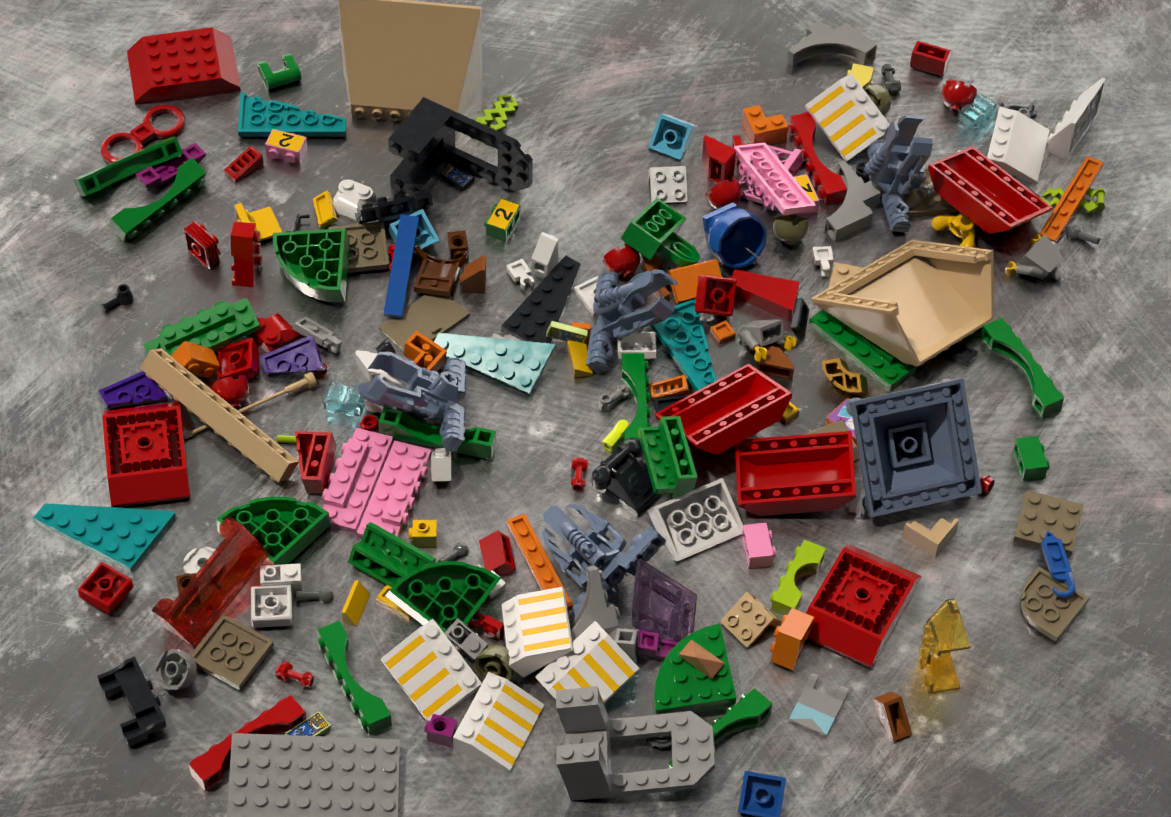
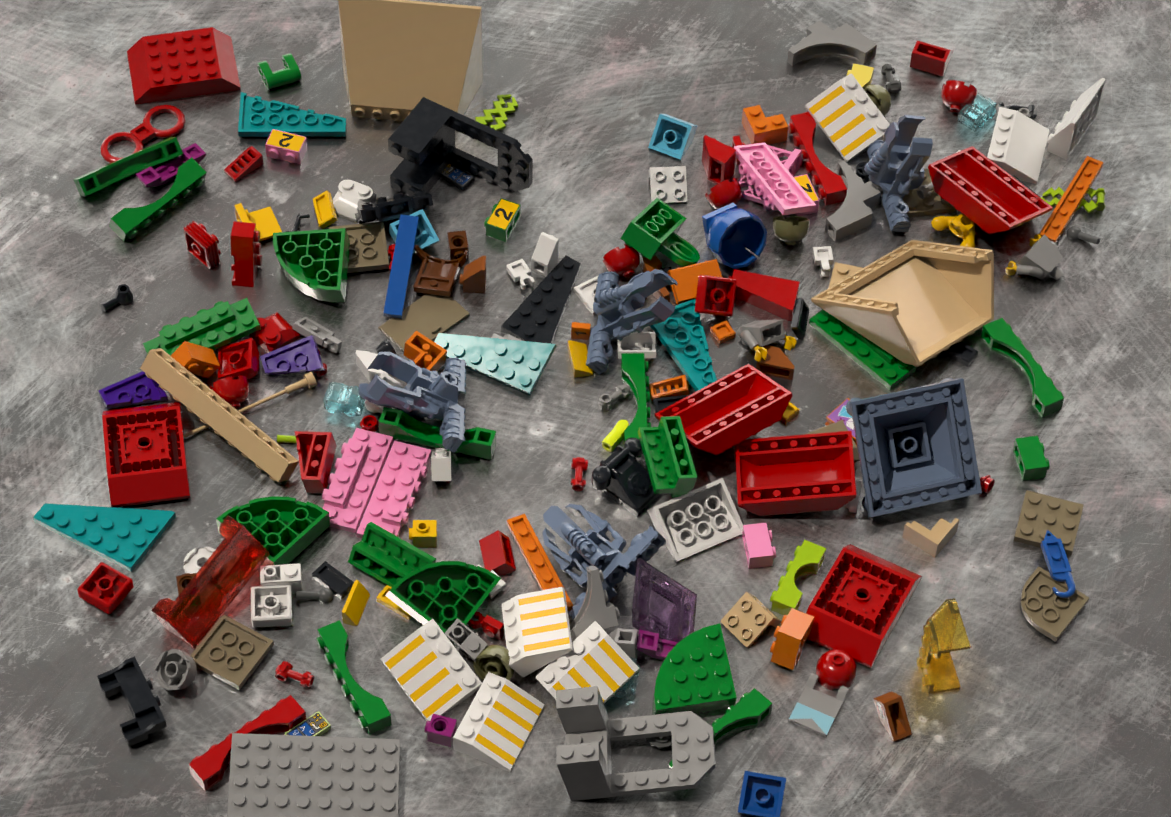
(333, 579): none -> black tile
(460, 550): dark grey bar -> none
(566, 332): tile -> none
(701, 659): nougat slope -> none
(836, 669): none -> red cylinder
(840, 375): pearl gold brick -> none

